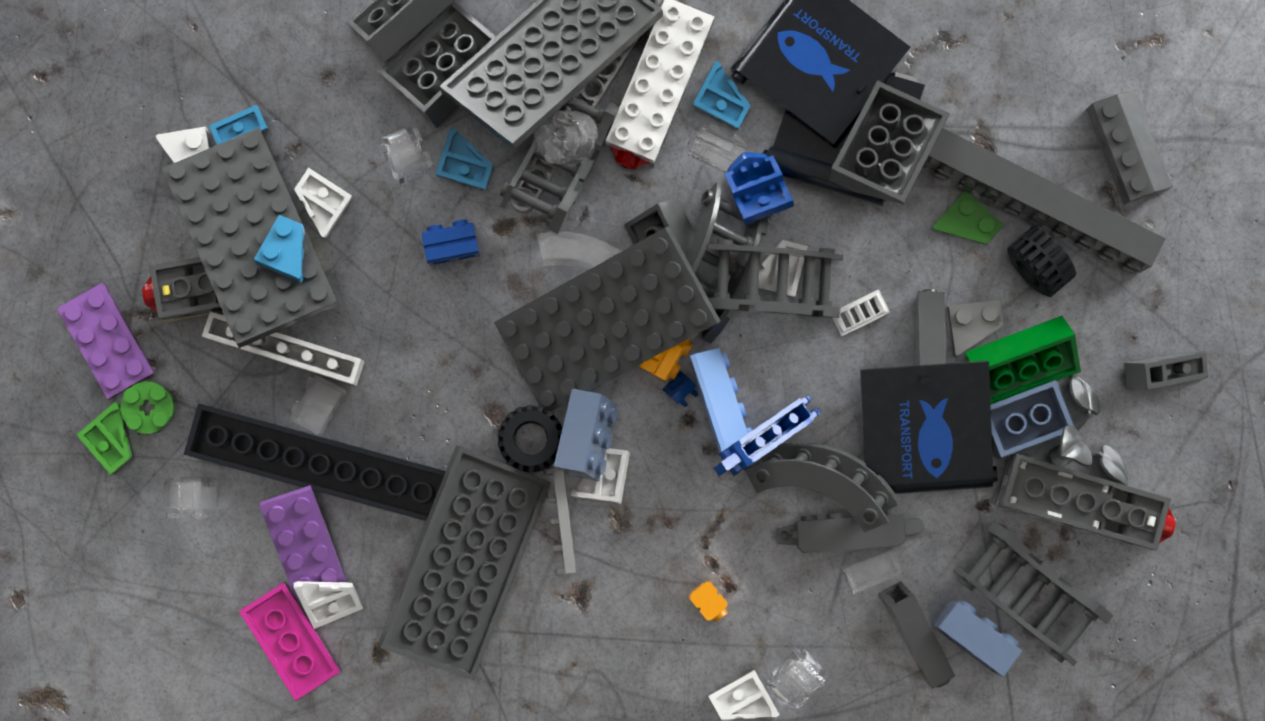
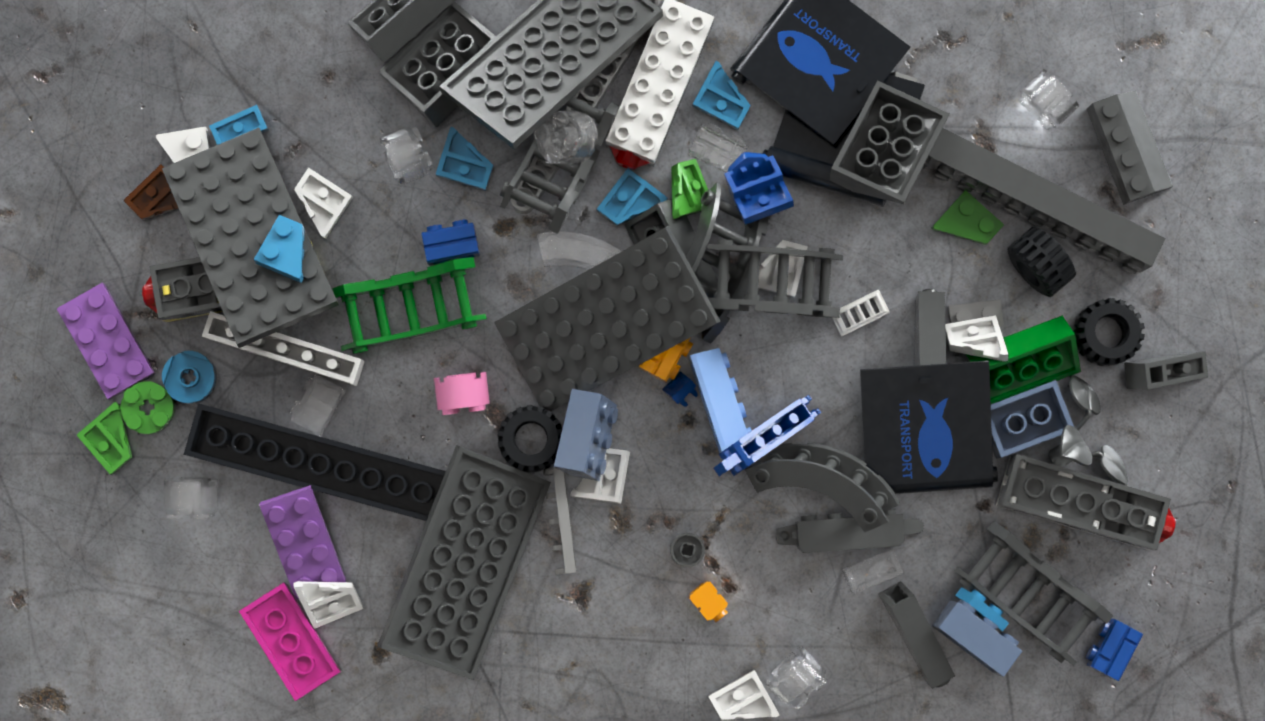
(152, 196): none -> reddish brown wing
(183, 363): none -> dark azure plate
(405, 282): none -> green fence
(462, 392): none -> bright pink brick
(629, 198): none -> dark azure wing
(687, 188): none -> bright green wing
(687, 549): none -> dark grey wheel
(977, 338): none -> white wing
(977, 600): none -> dark azure plate
(1048, 99): none -> clear brick
(1113, 649): none -> blue brick
(1129, 325): none -> black tyre

